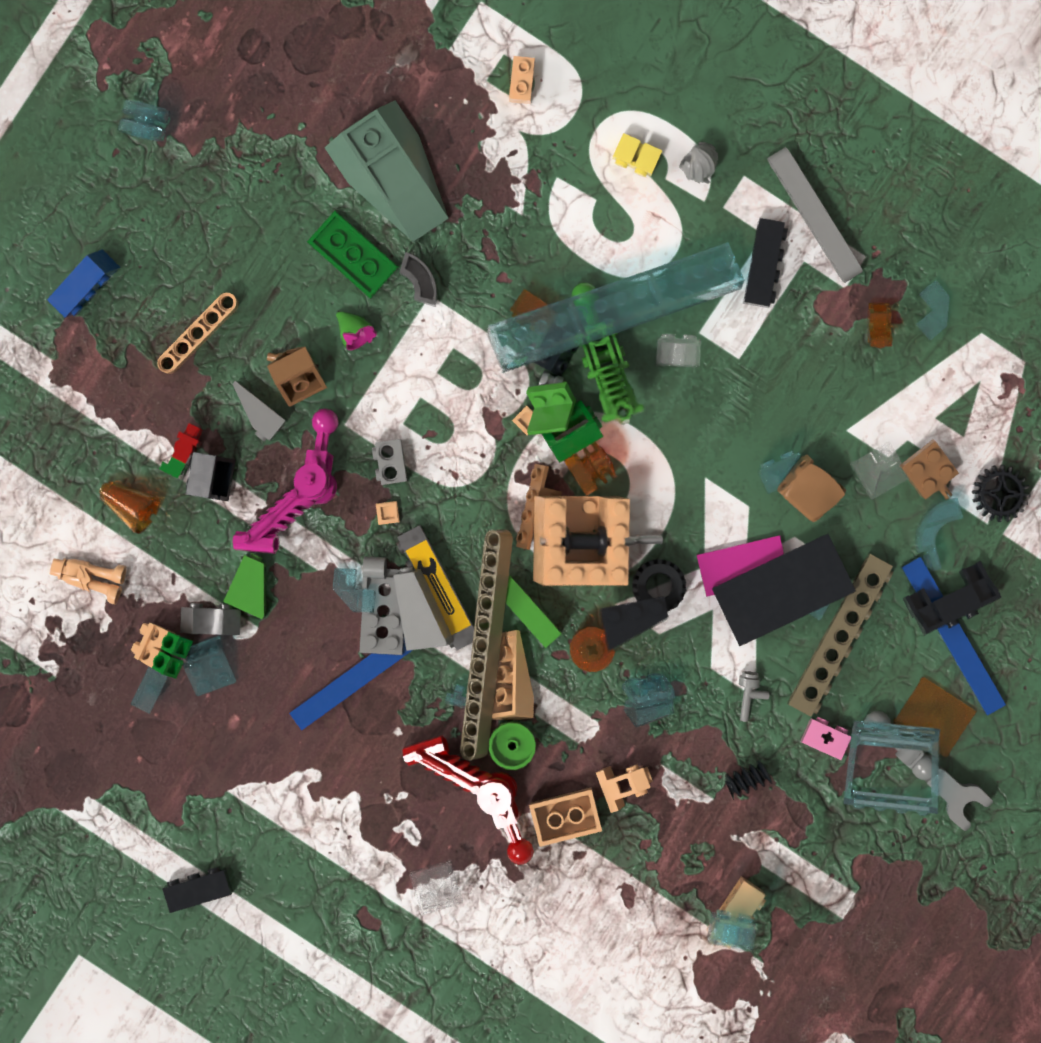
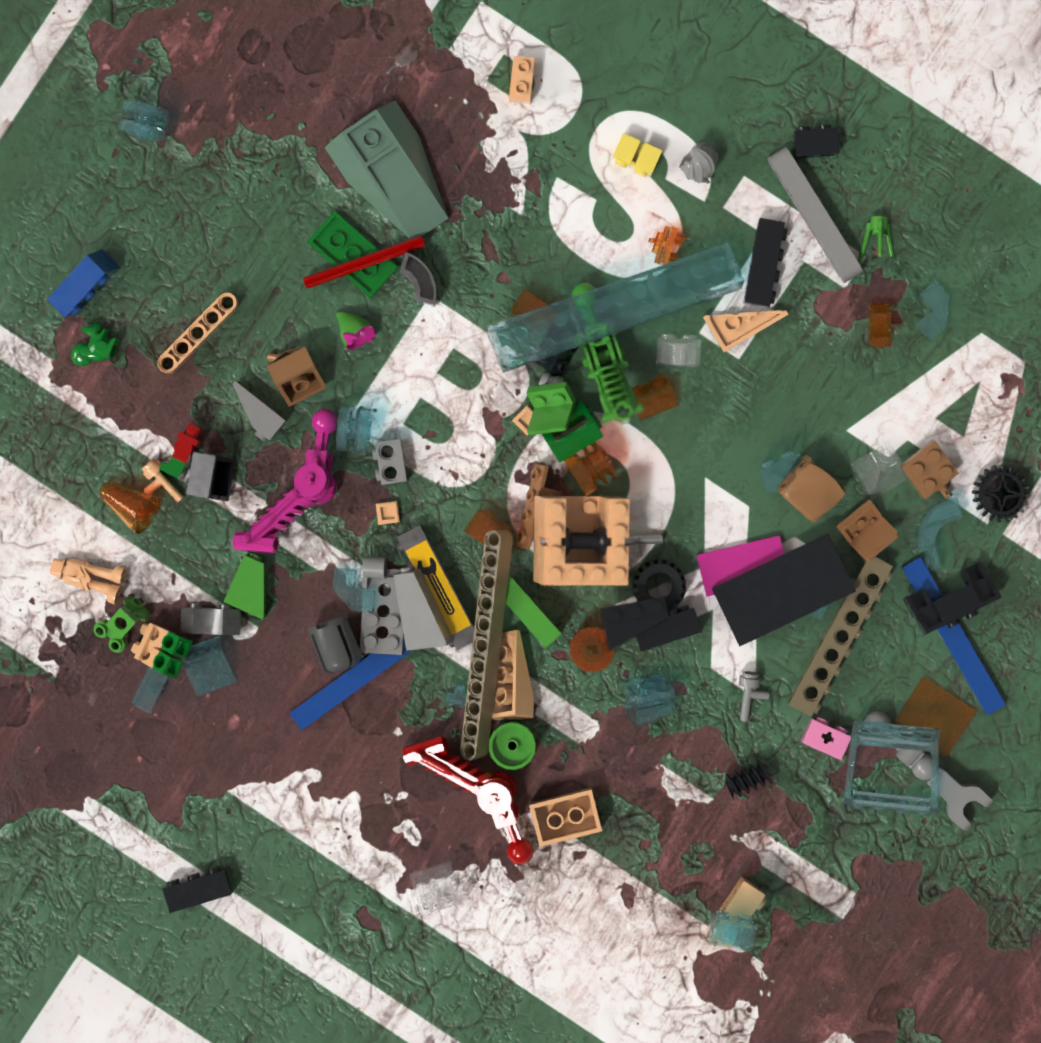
(99, 346): none -> green animal
(131, 612): none -> bright green piece
(152, 469): none -> light nougat piece
(335, 645): none -> dark grey cylinder
(351, 428): none -> clear light blue wheel
(364, 262): none -> red axle
(482, 523): none -> clear orange brick
(638, 779): light nougat tile -> none
(655, 396): none -> clear orange bracket
(663, 245): none -> clear orange hips
(677, 626): none -> black brick
(735, 328): none -> light nougat wing
(815, 142): none -> black brick
(867, 531): none -> medium nougat bracket
(879, 227): none -> bright green plant

